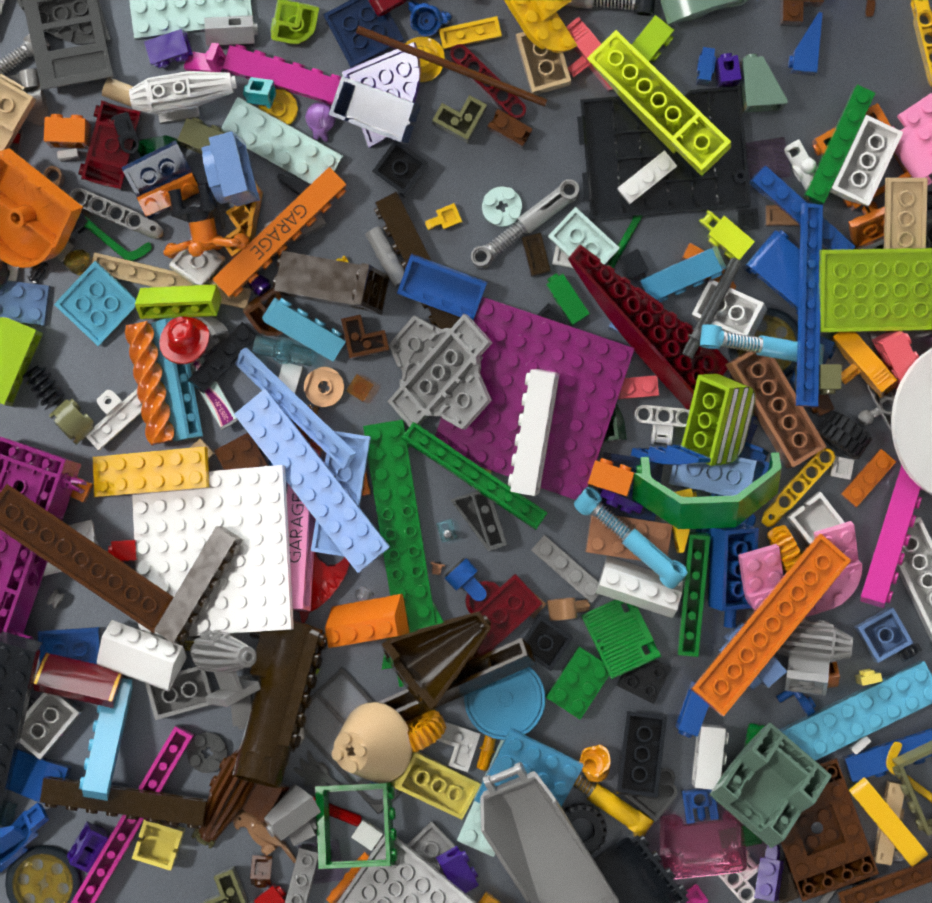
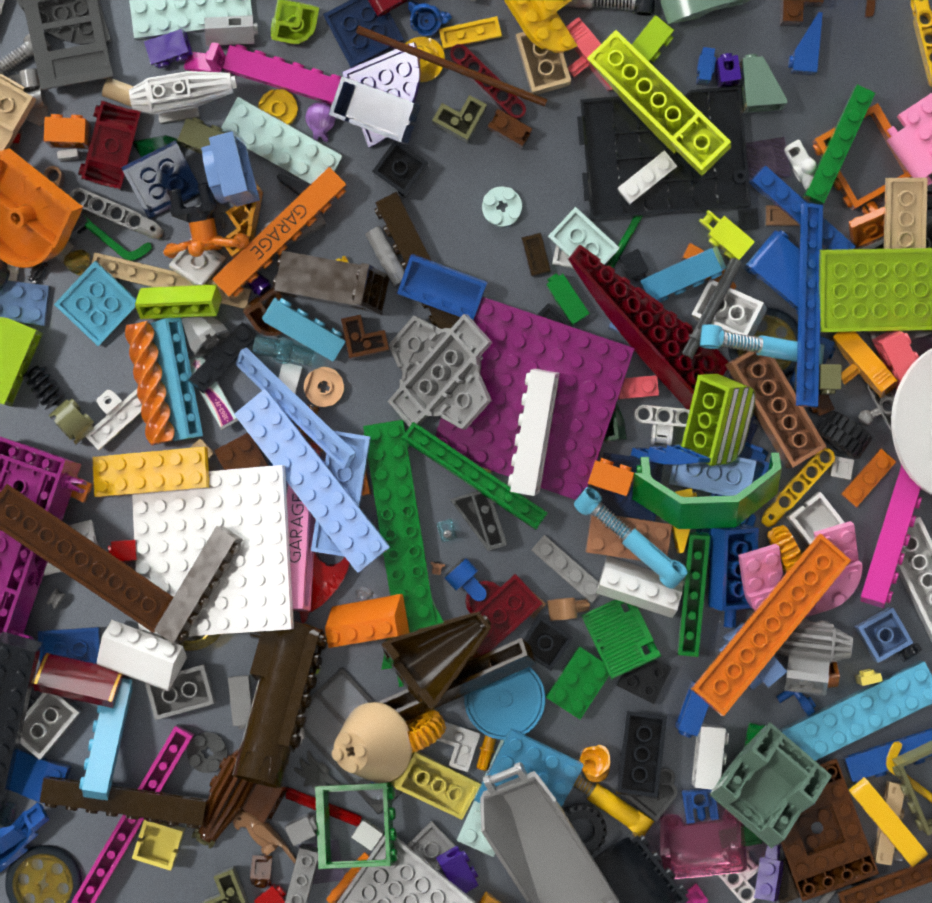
(87, 847): dark purple brick -> none
(125, 130): black piece -> none
(159, 198): orange plate -> none
(184, 340): red hat -> none
(224, 656): light grey piece -> none
(260, 91): teal brick -> none
(291, 812): light grey slope -> none
(359, 388): clear orange plate -> none
(446, 217): yellow plate -> none
(527, 222): light grey piece -> none
(626, 505): dark purple plate -> none
(859, 744): white tile -> none
(866, 161): white slope -> none

